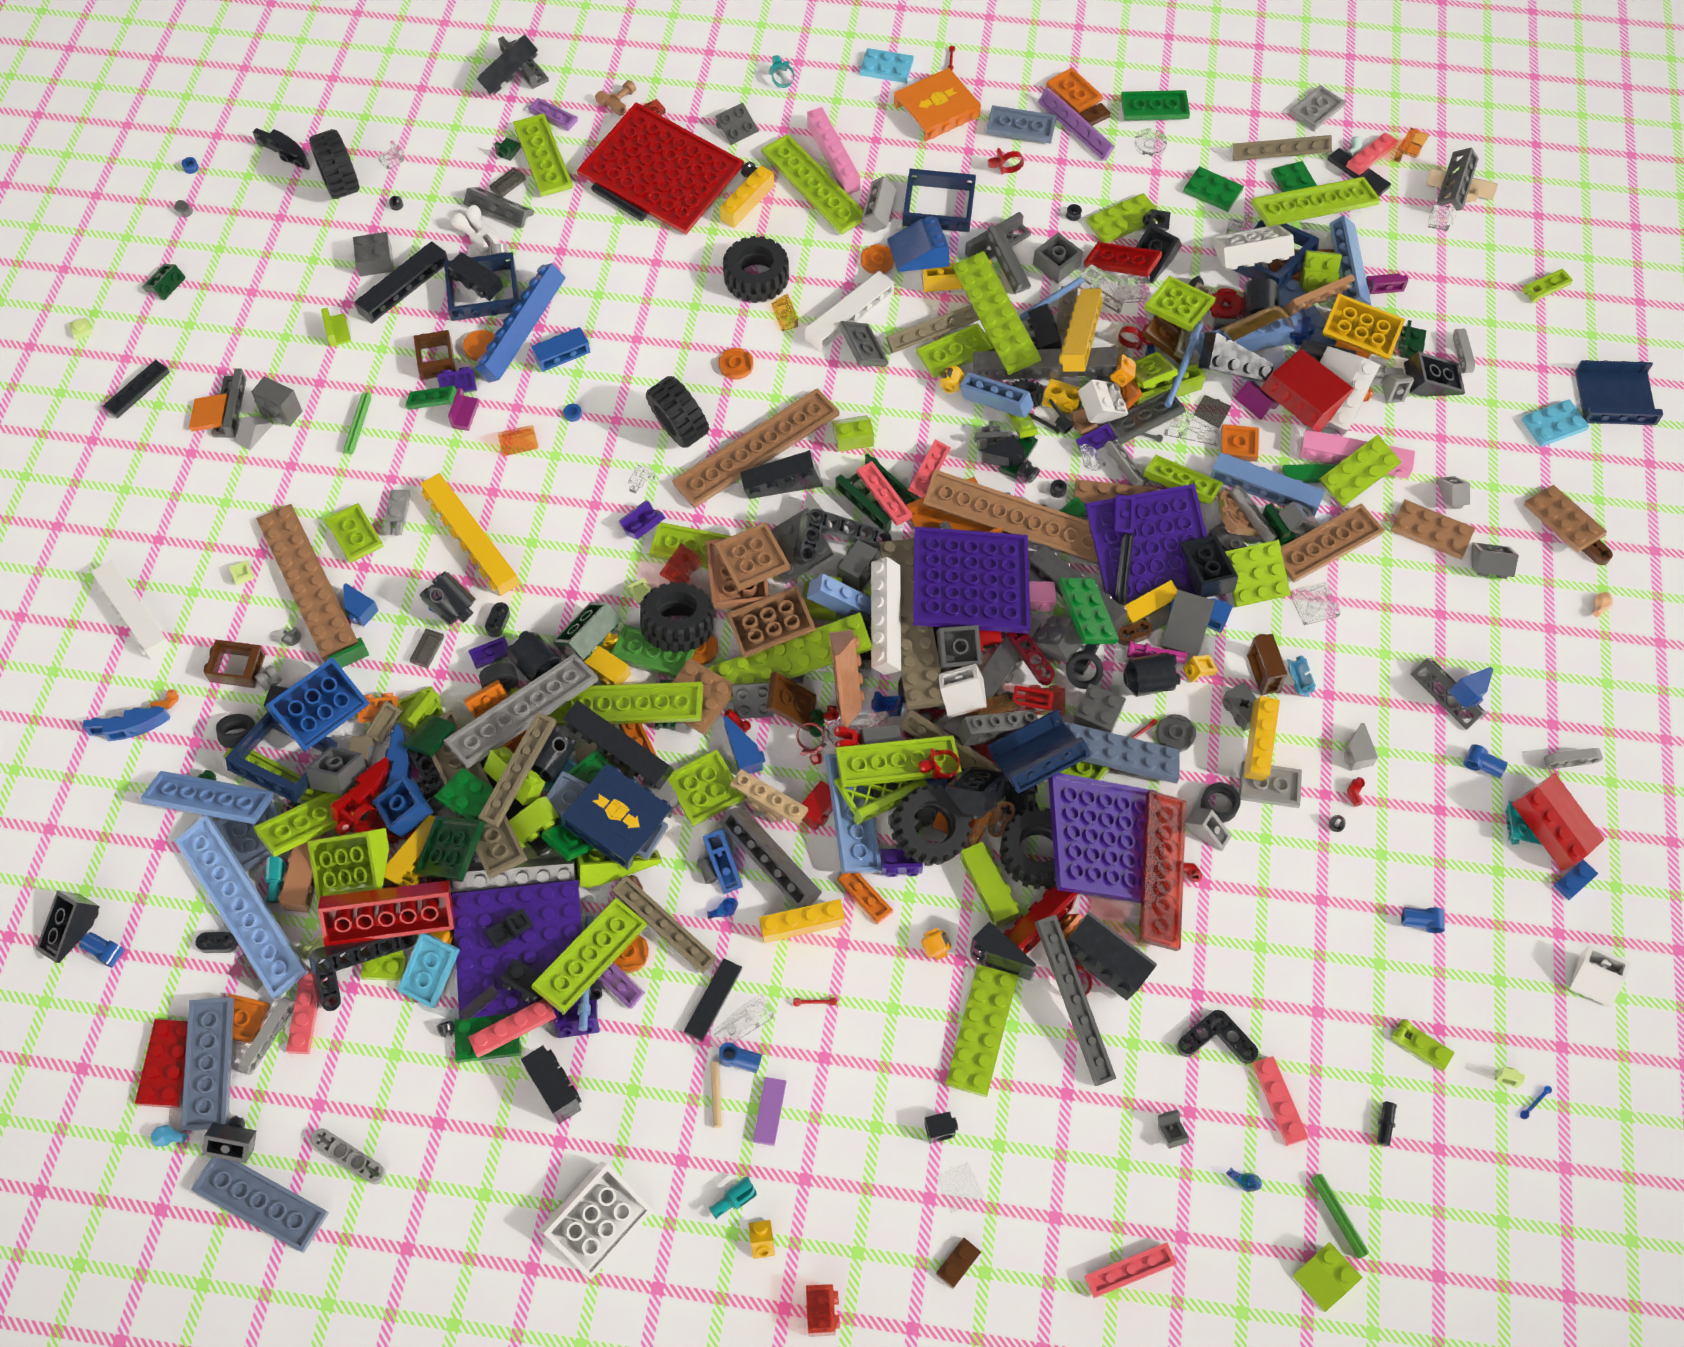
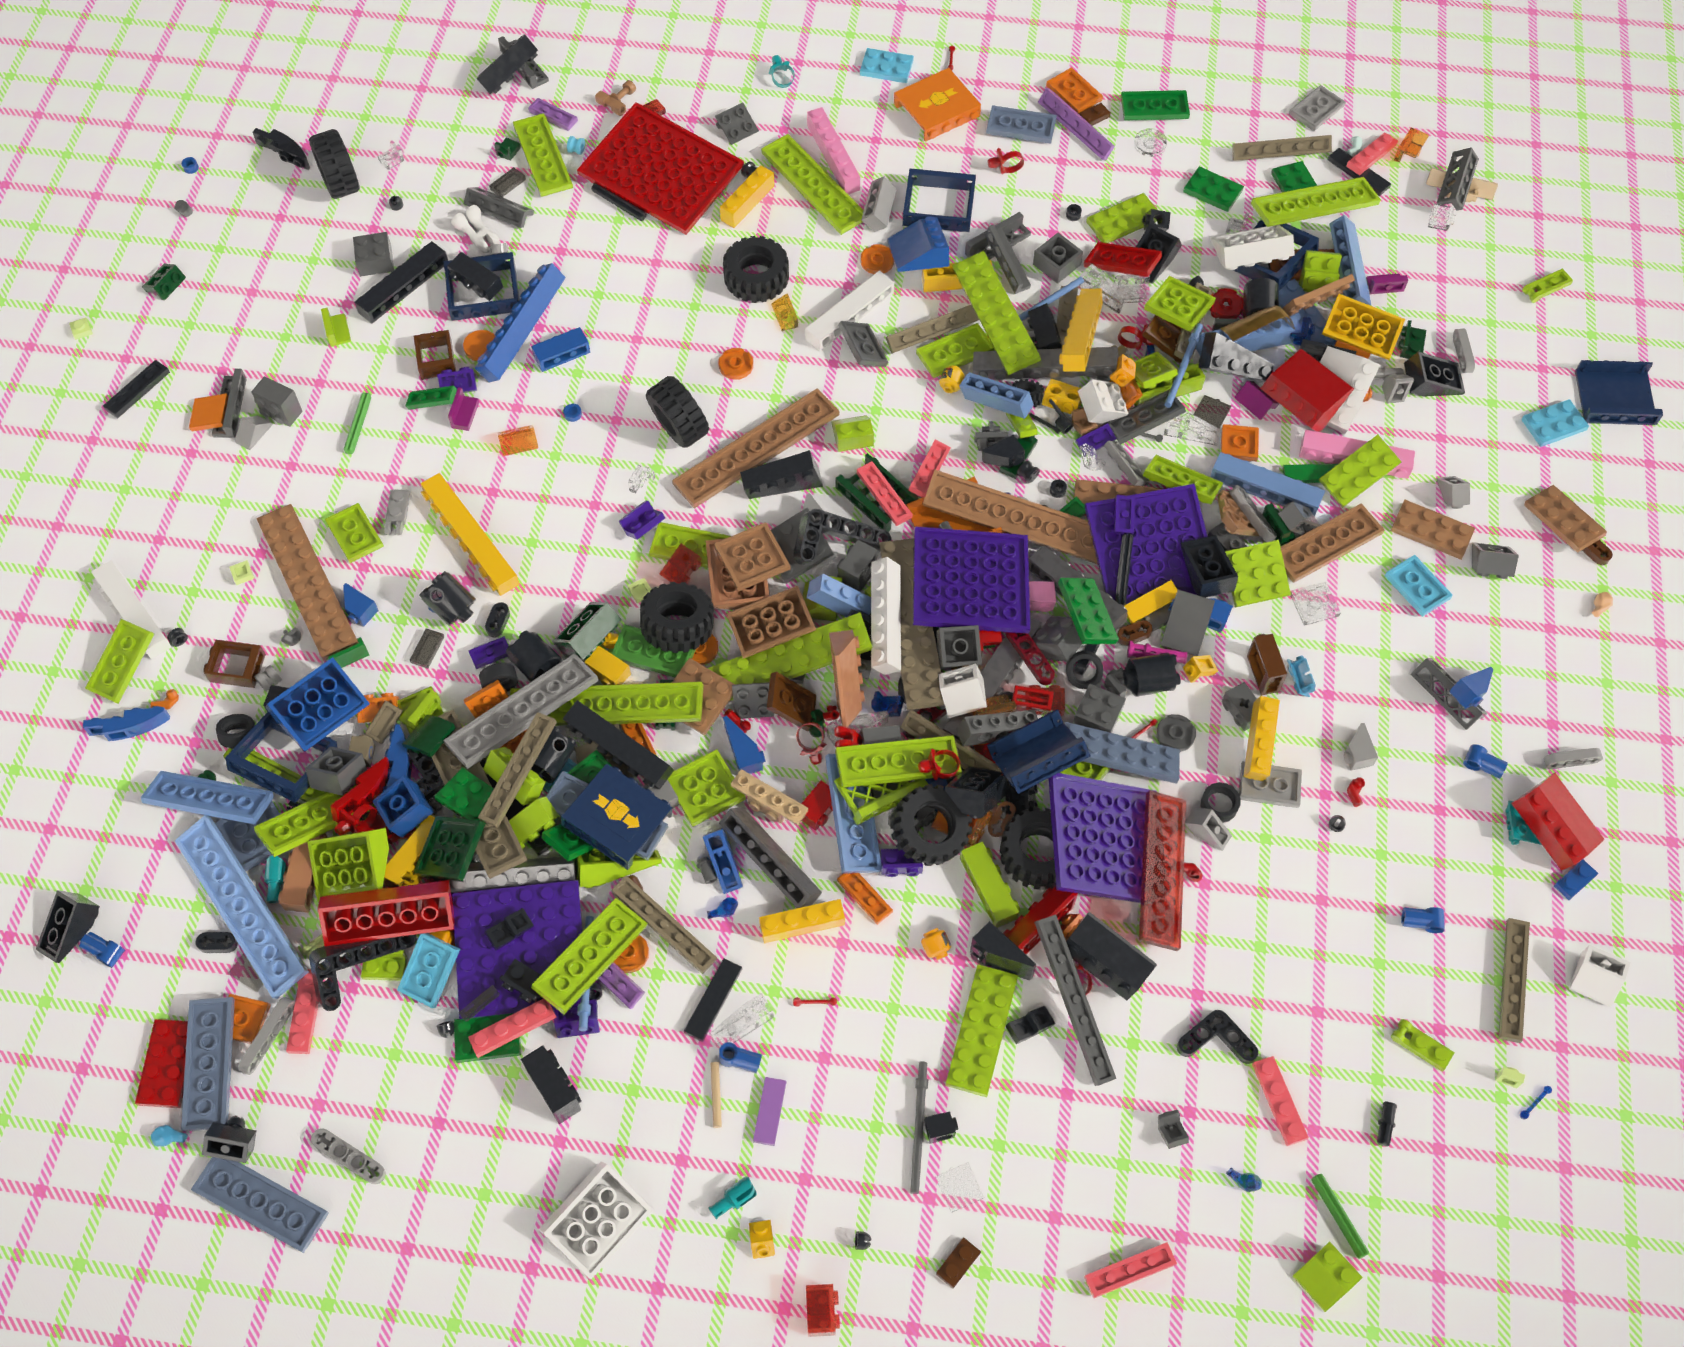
(119, 661): none -> lime plate
(177, 637): none -> black bush
(576, 145): none -> medium azure wheel
(861, 1240): none -> black hinge
(921, 1085): none -> dark grey bar
(1030, 1024): none -> black slope
(1113, 684): none -> dark grey bracket
(1418, 585): none -> medium azure plate
(1514, 980): none -> dark tan plate

